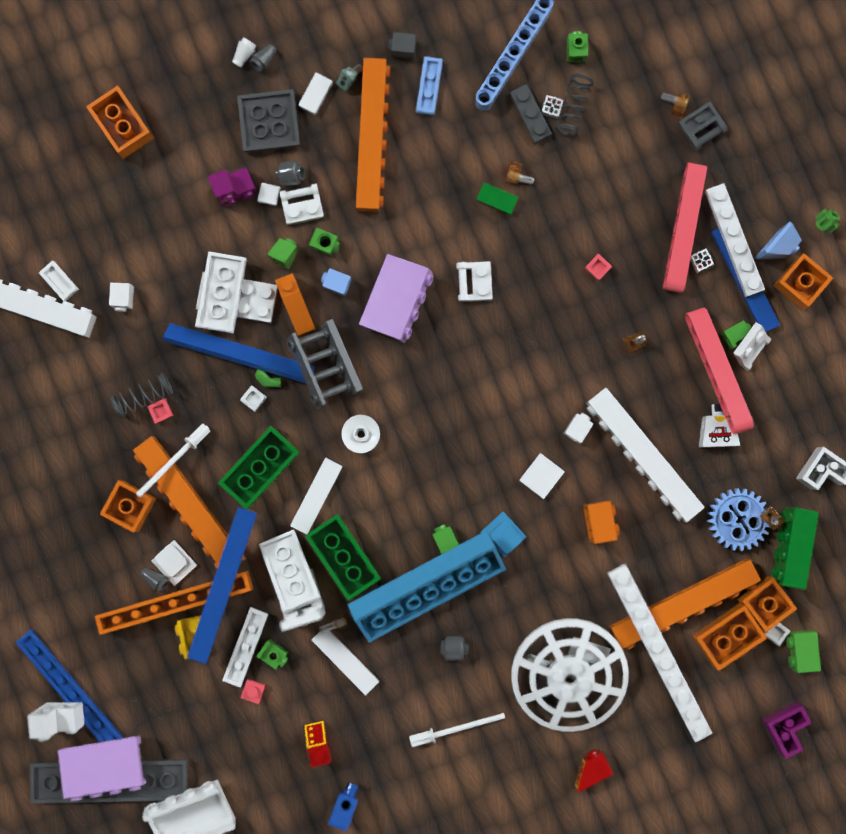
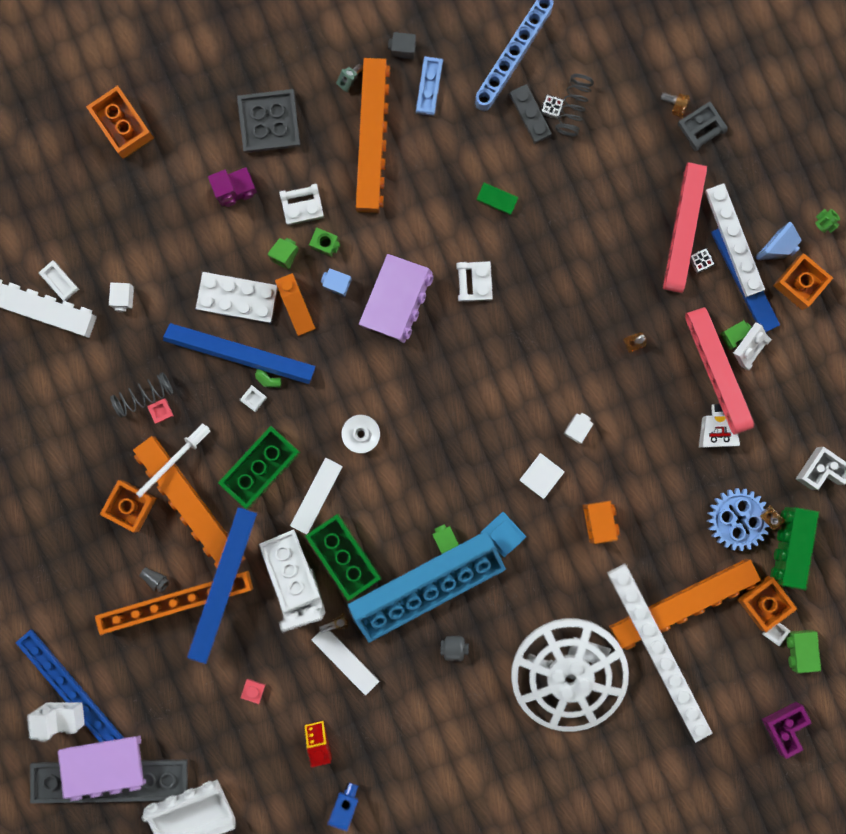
(174, 562): white piece -> none
(186, 630): yellow bracket -> none
(221, 292): white tile -> none
(243, 52): white cone -> none
(245, 647): white plate -> none
(262, 58): dark grey cone -> none
(269, 194): white tile -> none
(272, 647): bright green brick -> none
(290, 173): dark grey head -> none
(315, 93): white tile -> none
(338, 351): dark grey fence -> none
(429, 736): white piece -> none
(513, 174): clear orange piece -> none
(577, 47): bright green brick -> none
(592, 770): red slope -> none
(598, 267): coral plate -> none
(645, 456): white brick -> none
(729, 636): orange brick -> none

